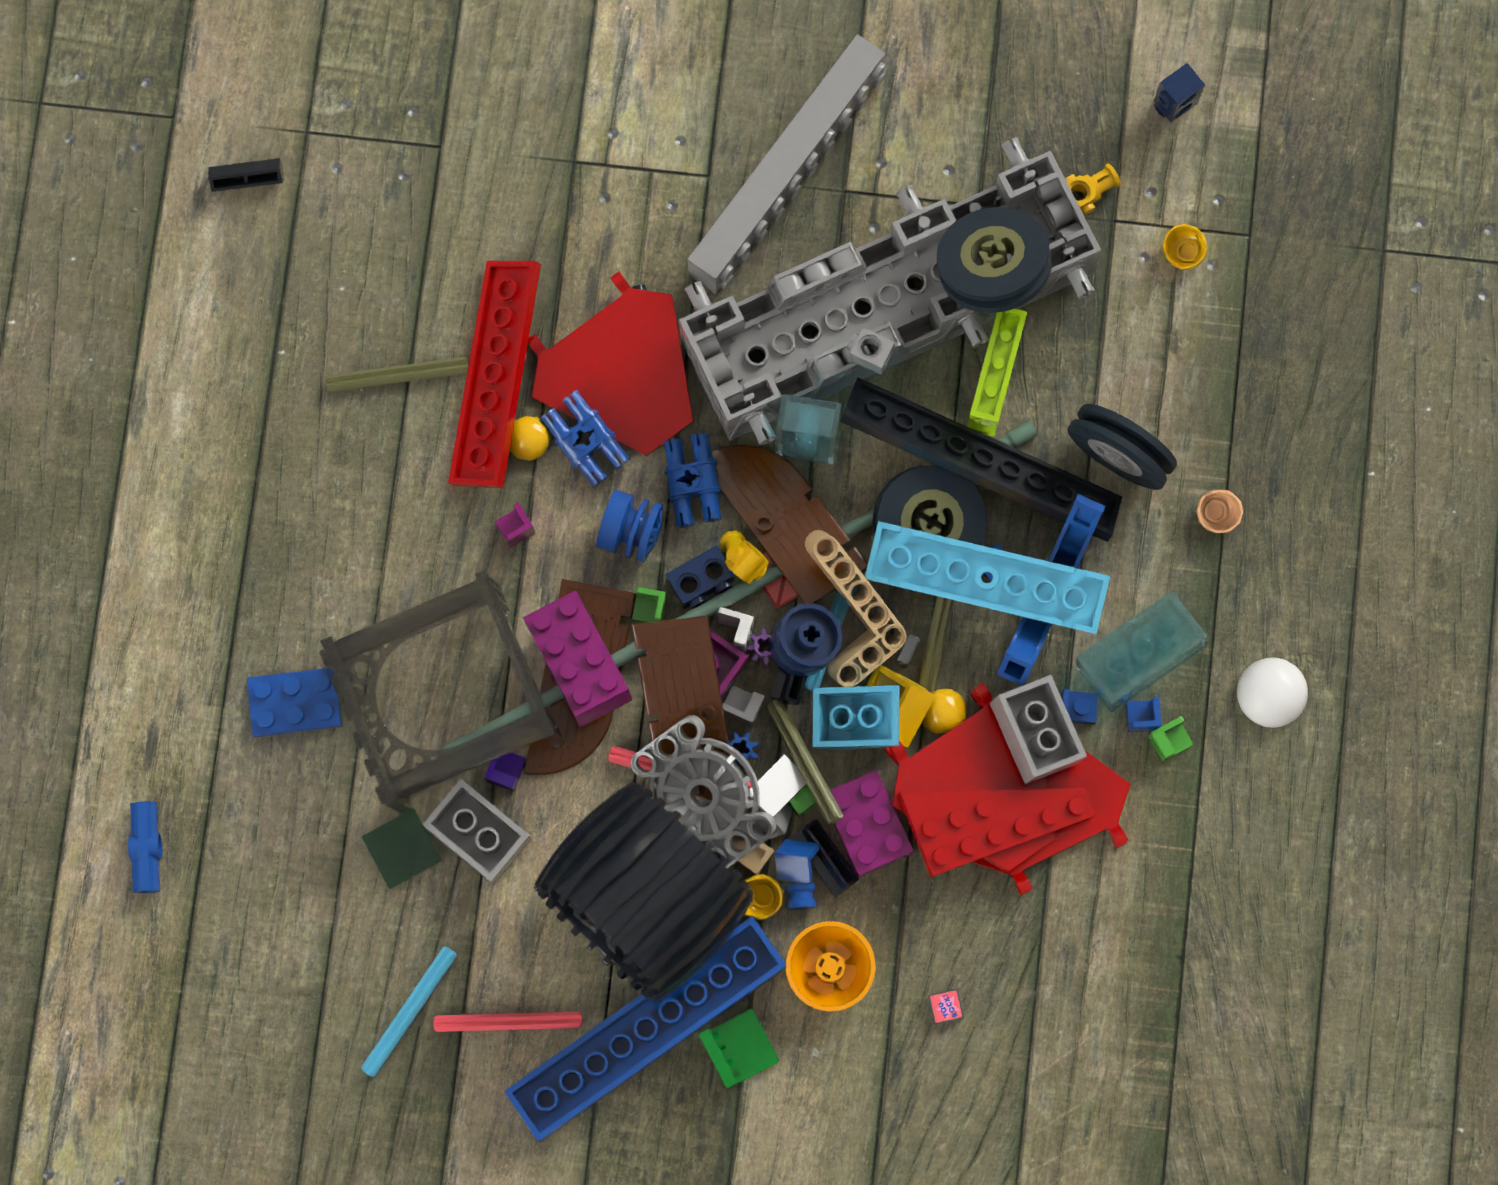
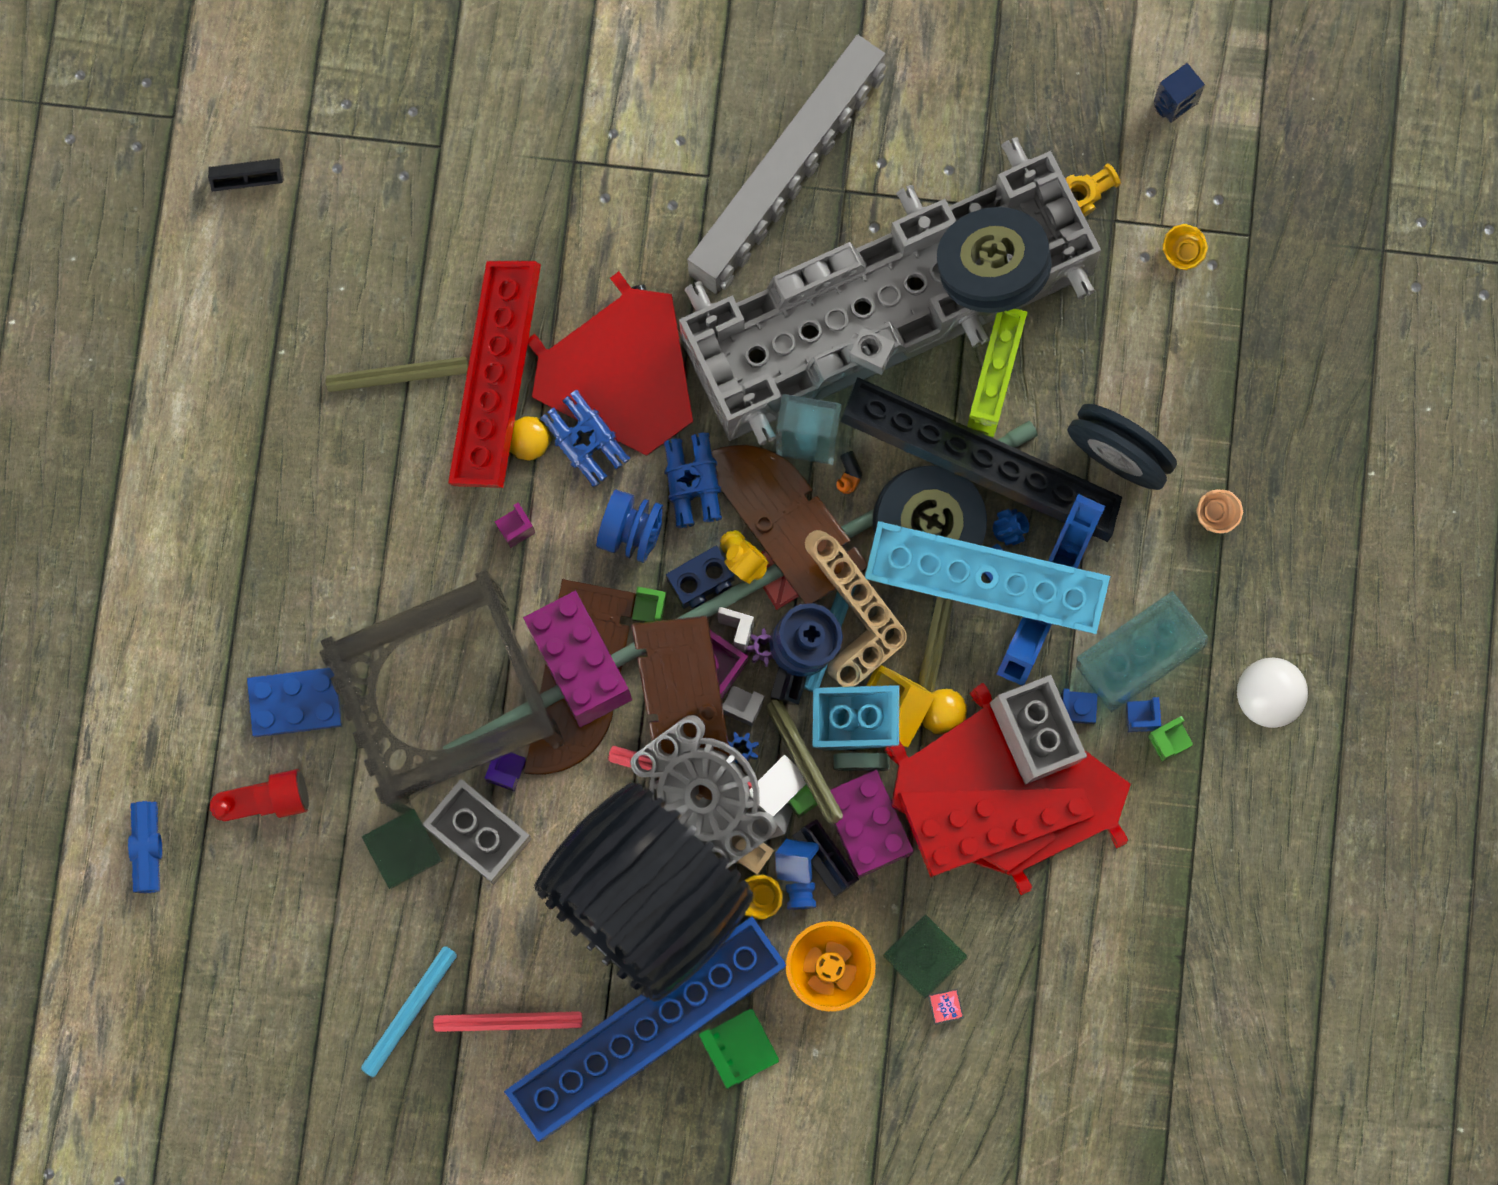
(282, 794): none -> red piece
(852, 474): none -> arm
(861, 762): none -> sand green beam
(907, 651): dark grey tile -> none
(925, 956): none -> clear green tile
(1011, 527): none -> blue gear

